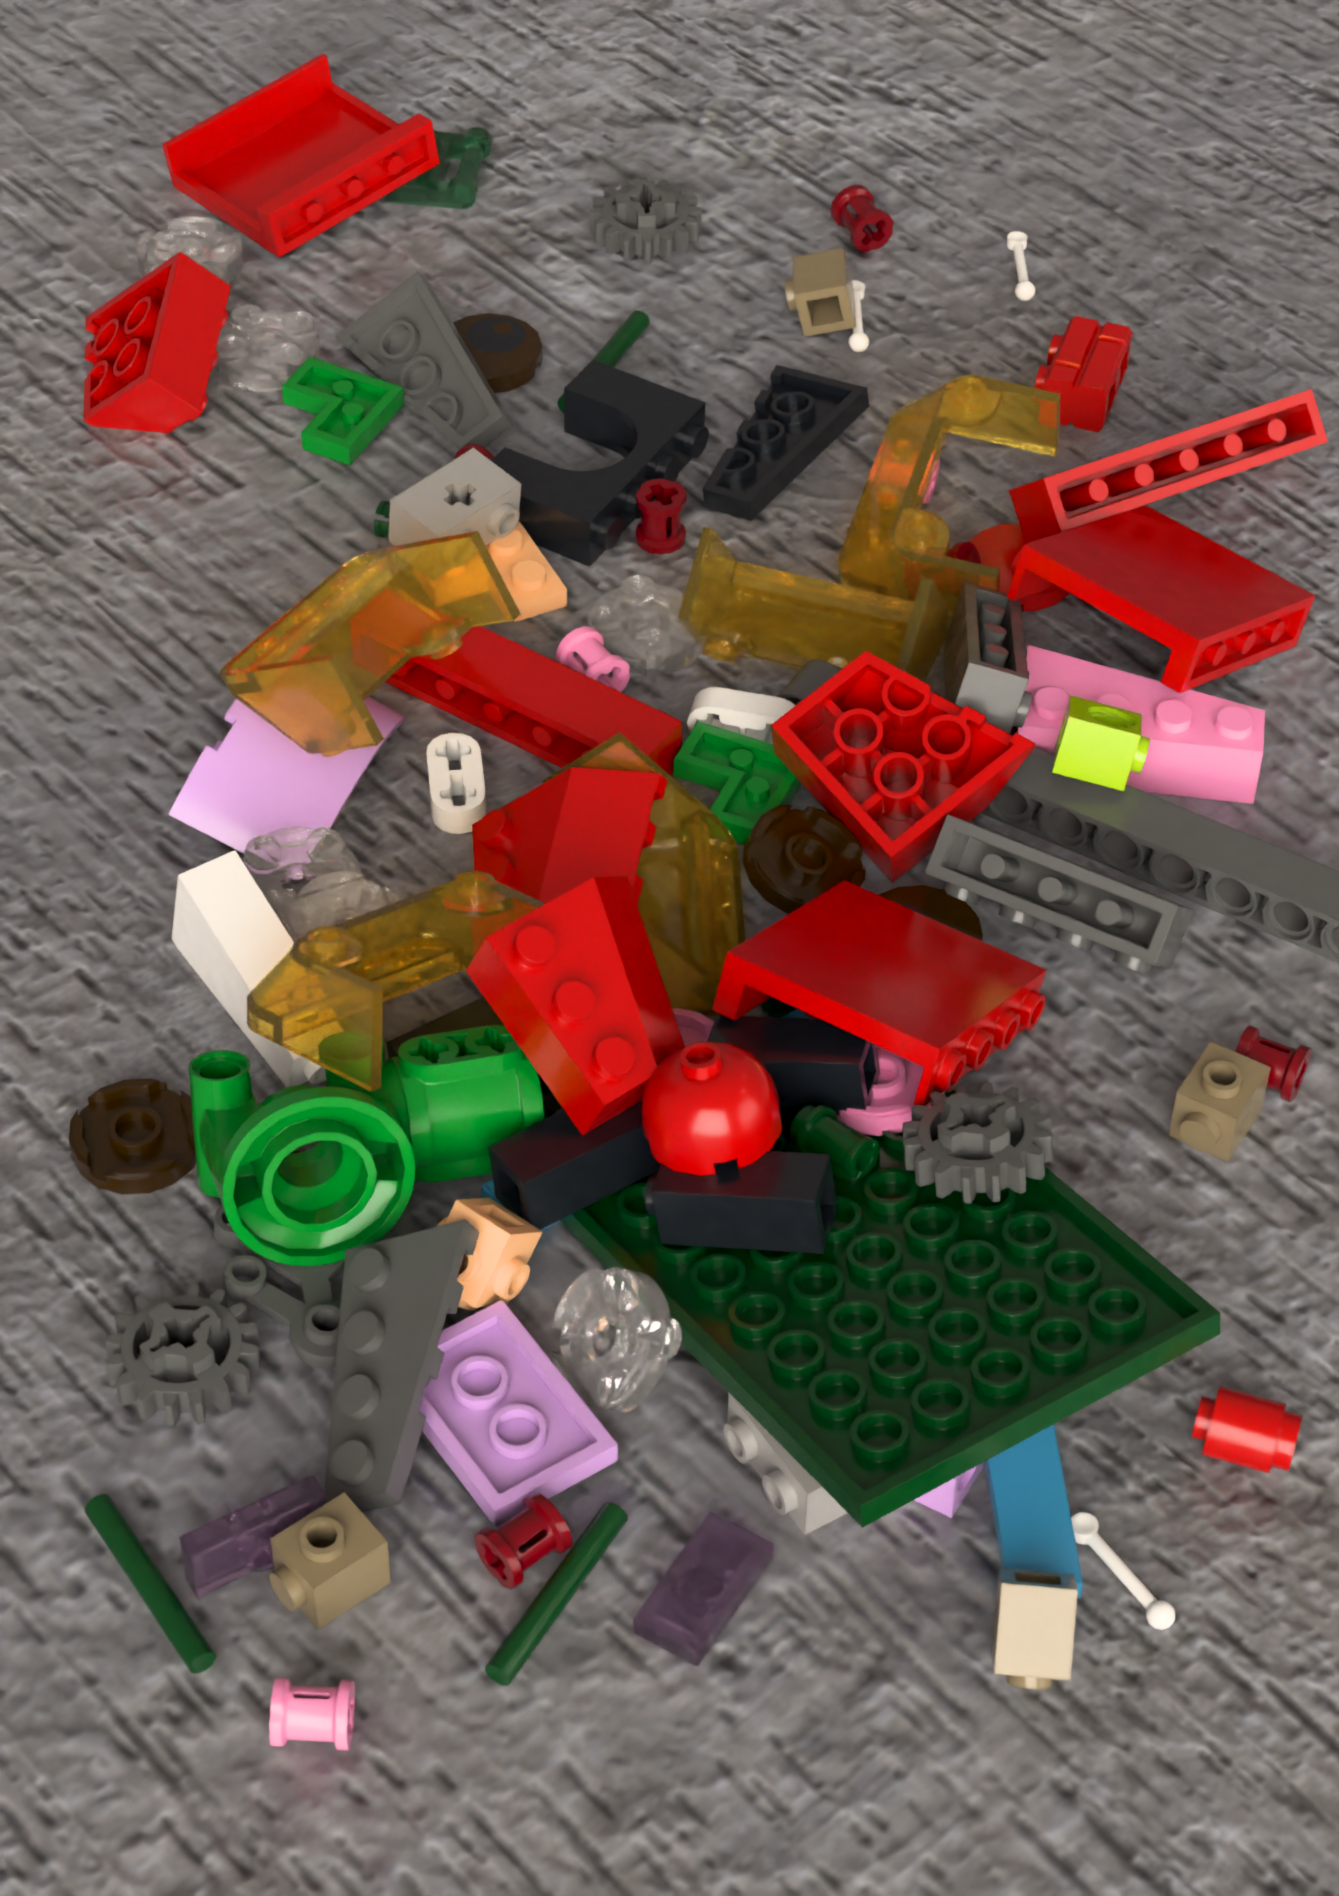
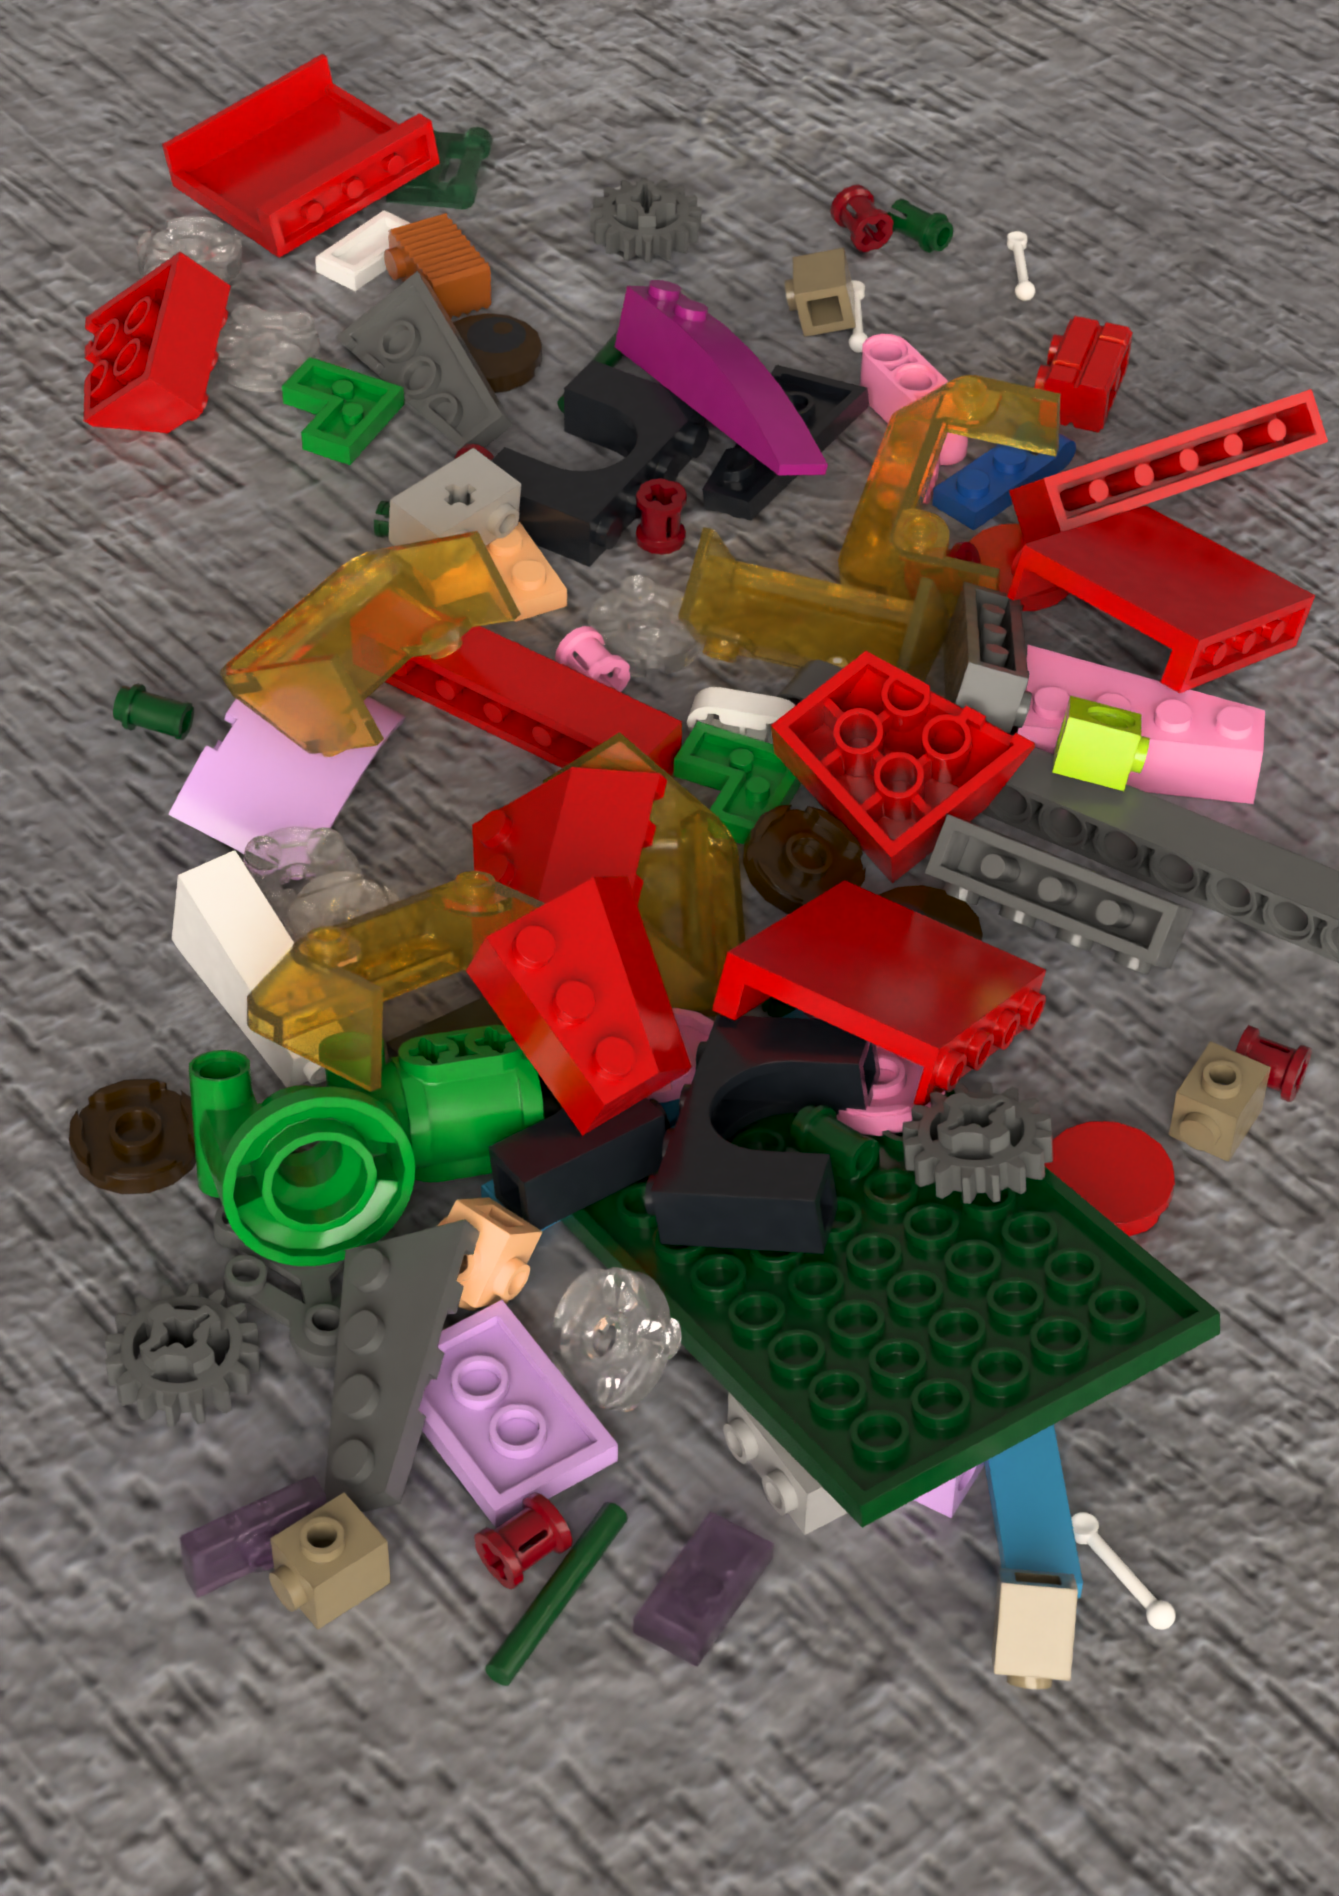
(150, 1584): dark green bar -> none
(153, 712): none -> dark green pin
(312, 1713): bright pink bush -> none
(359, 254): none -> white tile
(444, 260): none -> dark orange brick
(448, 783): white beam -> none
(710, 1108): red cylinder -> none
(715, 376): none -> magenta wedge
(898, 376): none -> bright pink beam
(928, 229): none -> dark green pin
(983, 486): none -> blue plate
(1116, 1172): none -> red tile
(1247, 1430): brick -> none

